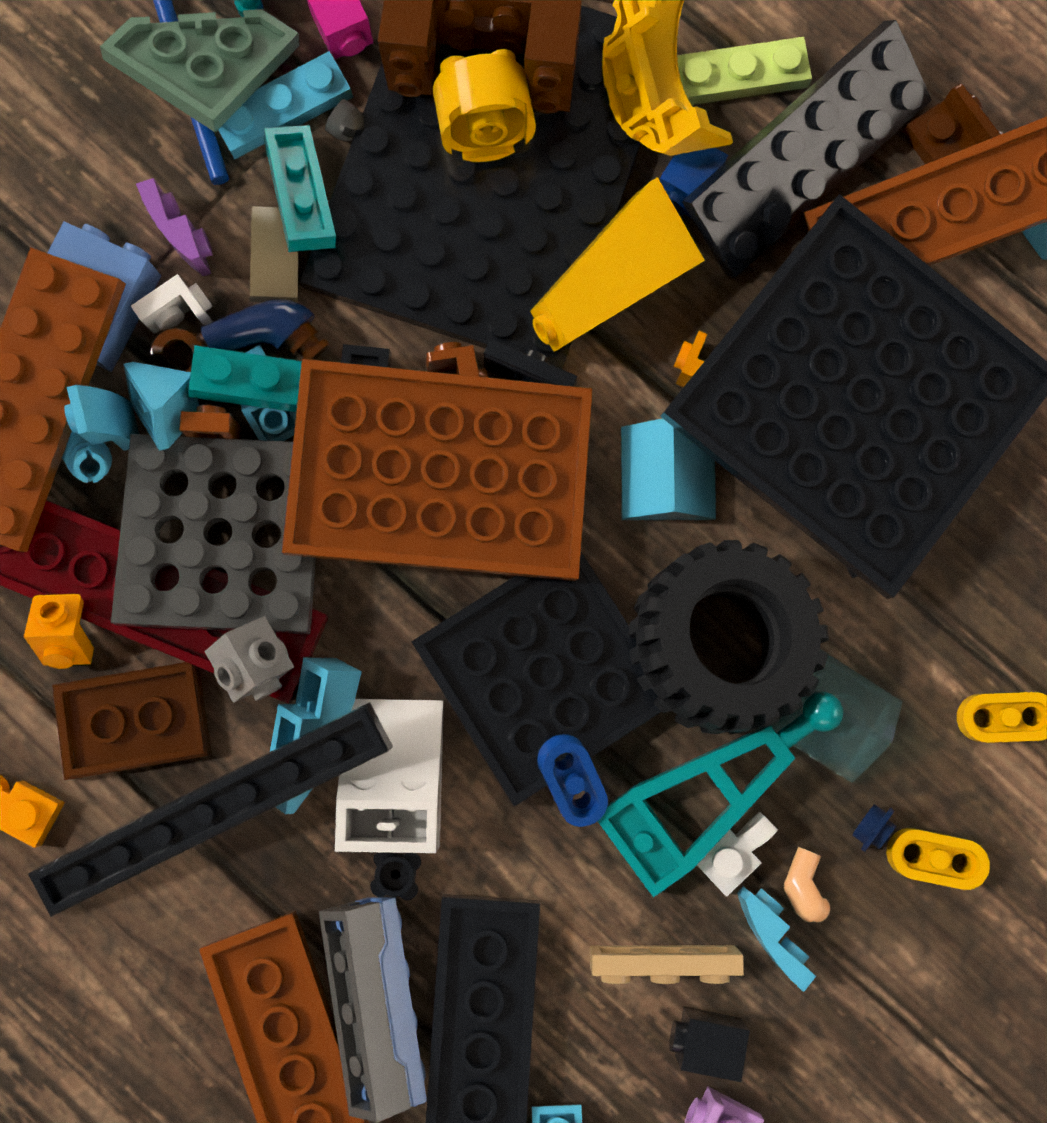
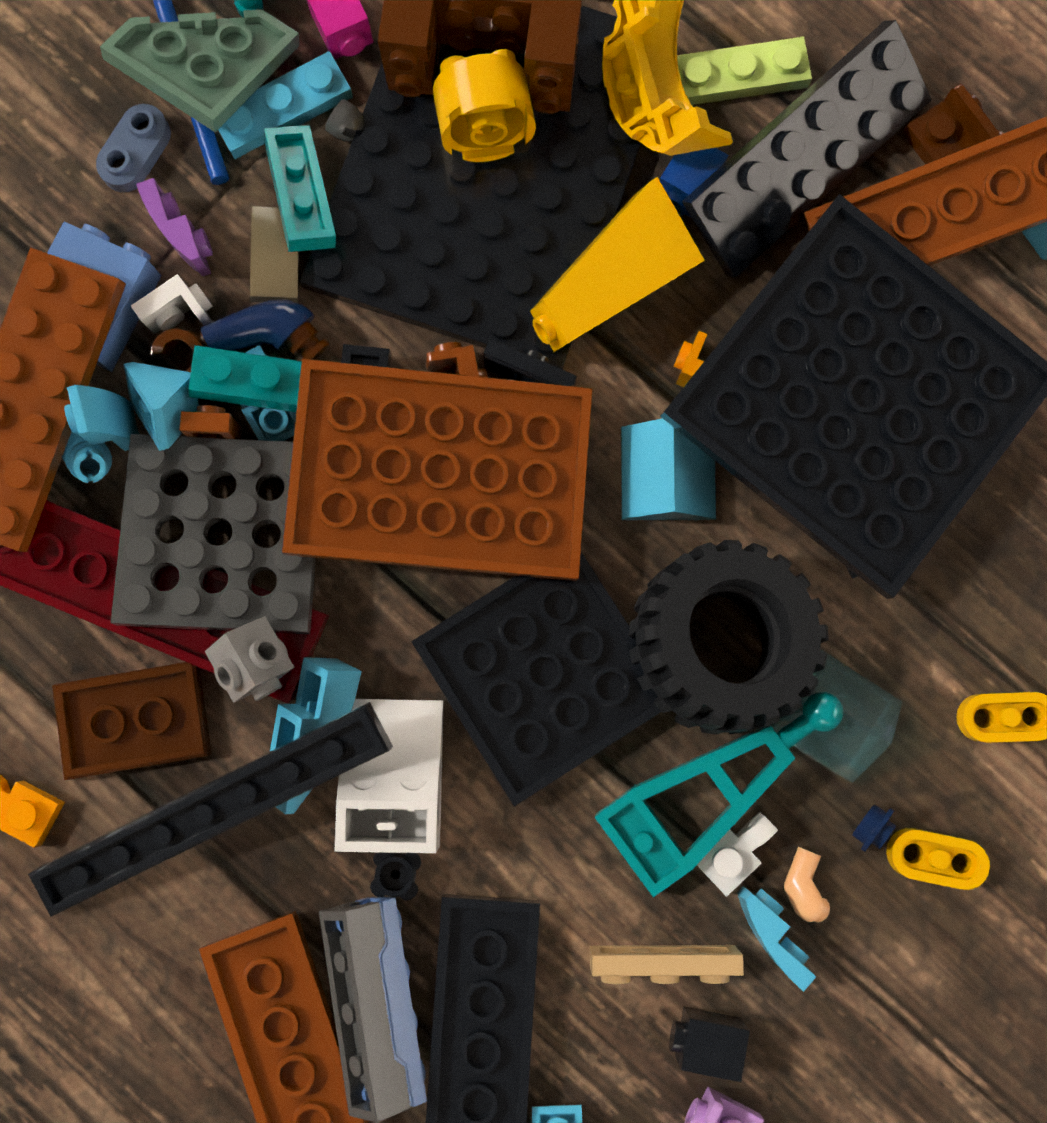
(56, 631): light orange bracket -> none
(137, 147): none -> sand blue plate
(571, 777): blue plate -> none

